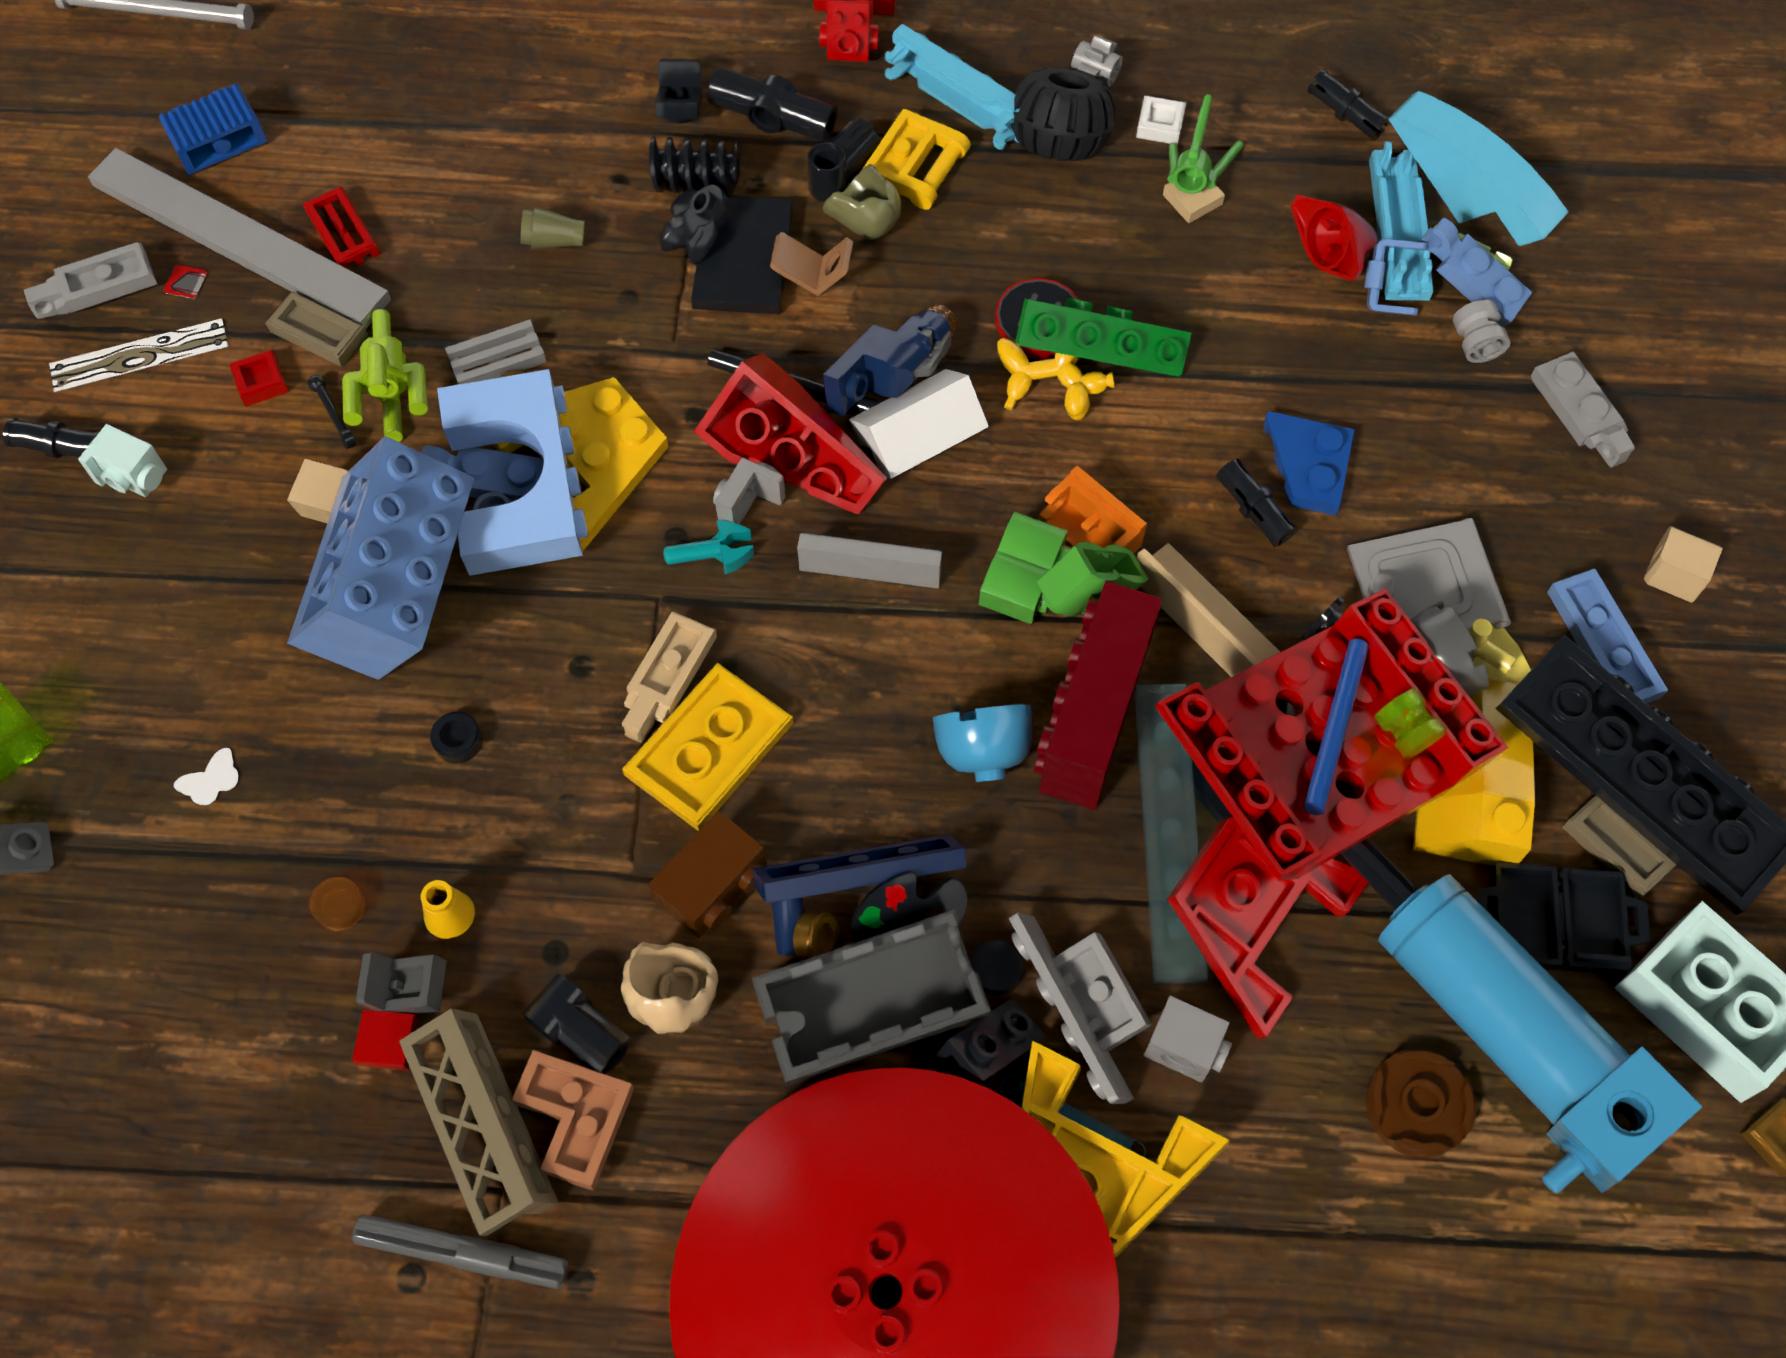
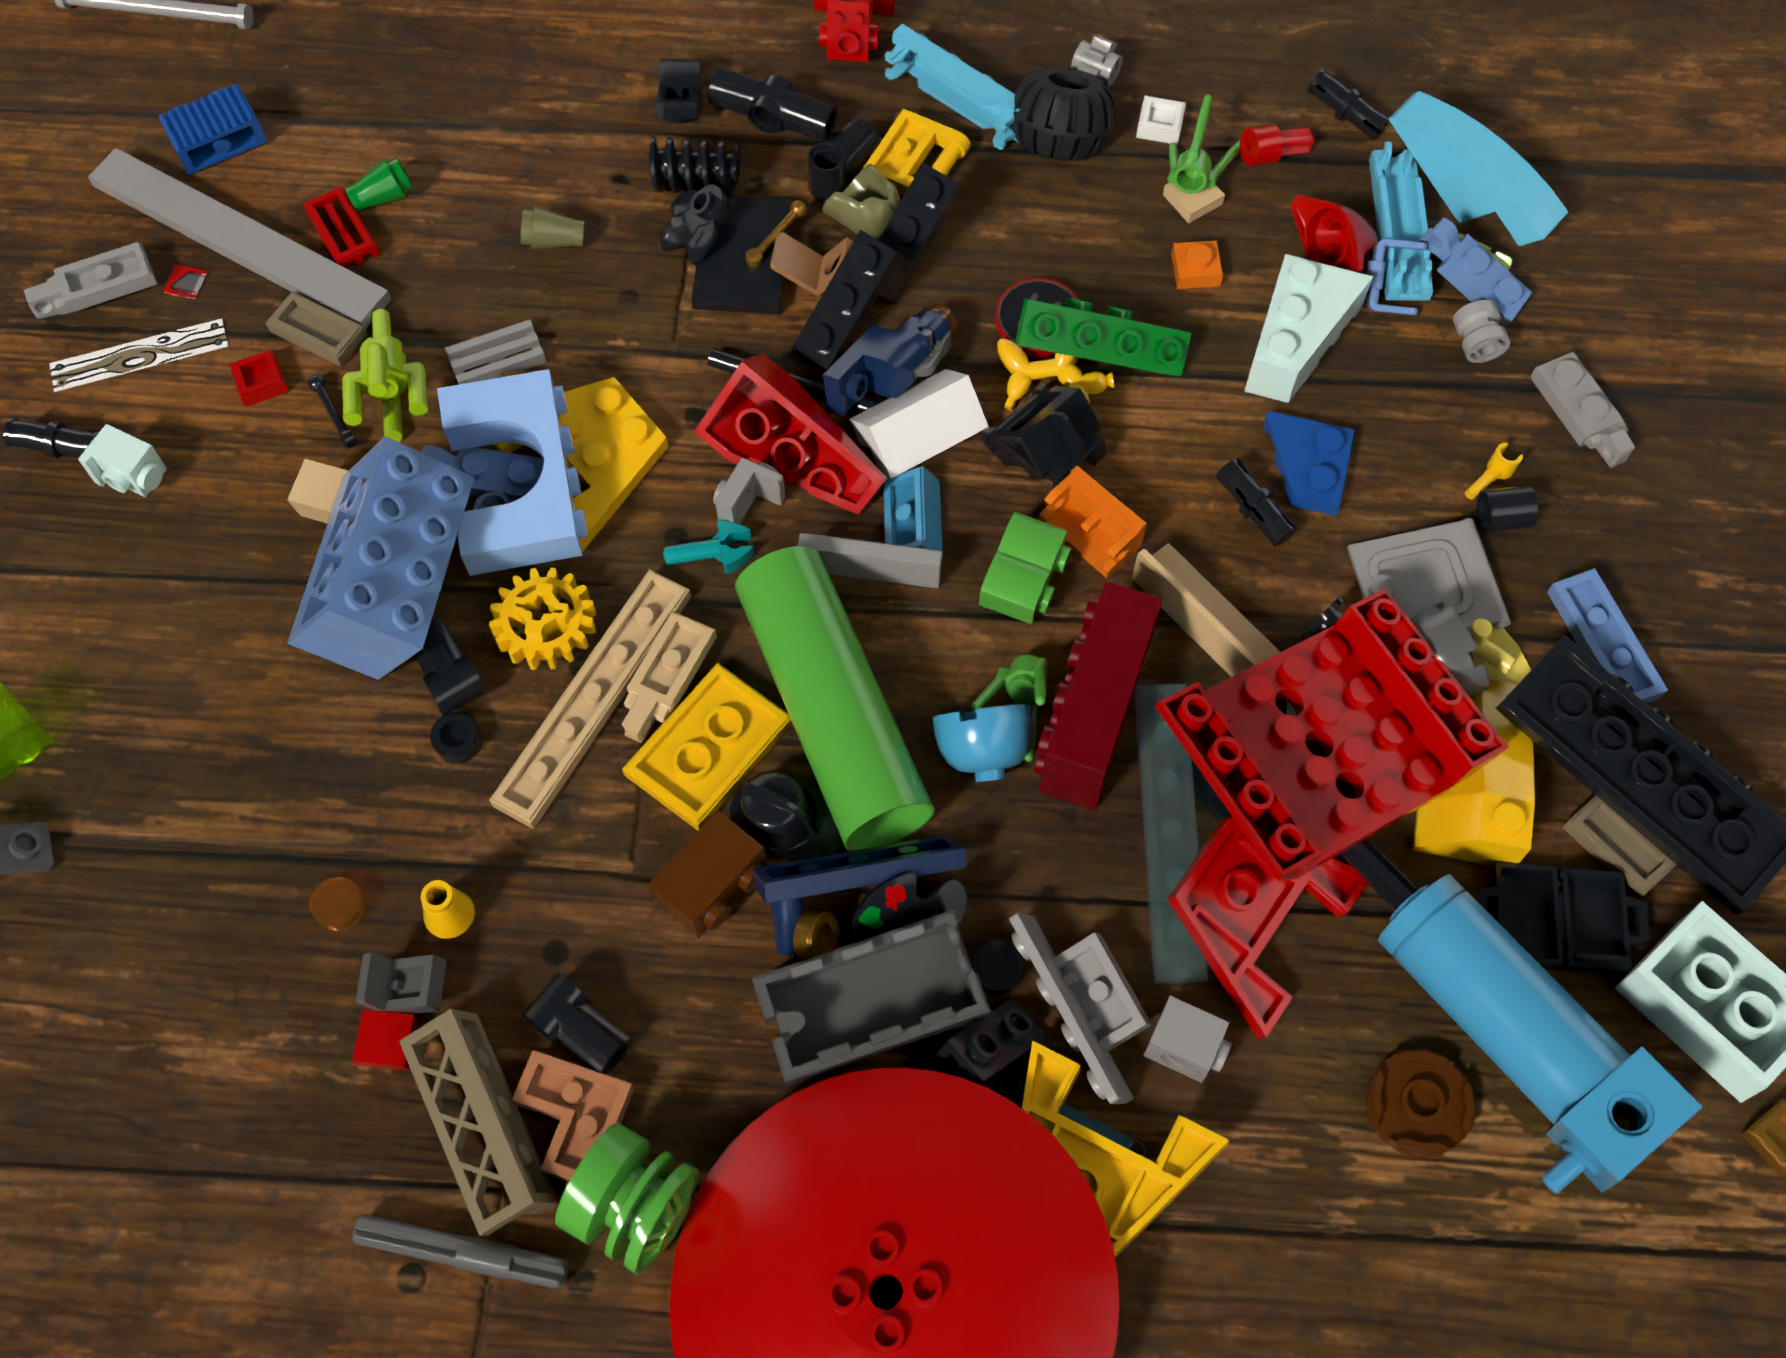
(204, 786): white sticker -> none
(380, 185): none -> green cone
(447, 672): none -> black piece
(548, 624): none -> yellow gear
(588, 701): none -> tan tile
(622, 1195): none -> bright green wheel
(668, 986): tan hair -> none
(754, 256): none -> pearl gold hinge
(785, 817): none -> black piece
(833, 699): none -> bright green piece
(878, 267): none -> black bracket
(913, 510): none -> dark azure slope
(1024, 684): none -> bright green plant
(1048, 434): none -> black piece
(1083, 574): bright green brick -> none
(1197, 264): none -> orange plate
(1268, 143): none -> red piece
(1302, 322): none -> light aqua wedge
(1336, 727): blue bar -> none
(1410, 723): clear neon green wheel -> none
(1497, 468): none -> yellow hand
(1507, 508): none -> black beam
(1682, 564): tan piece -> none

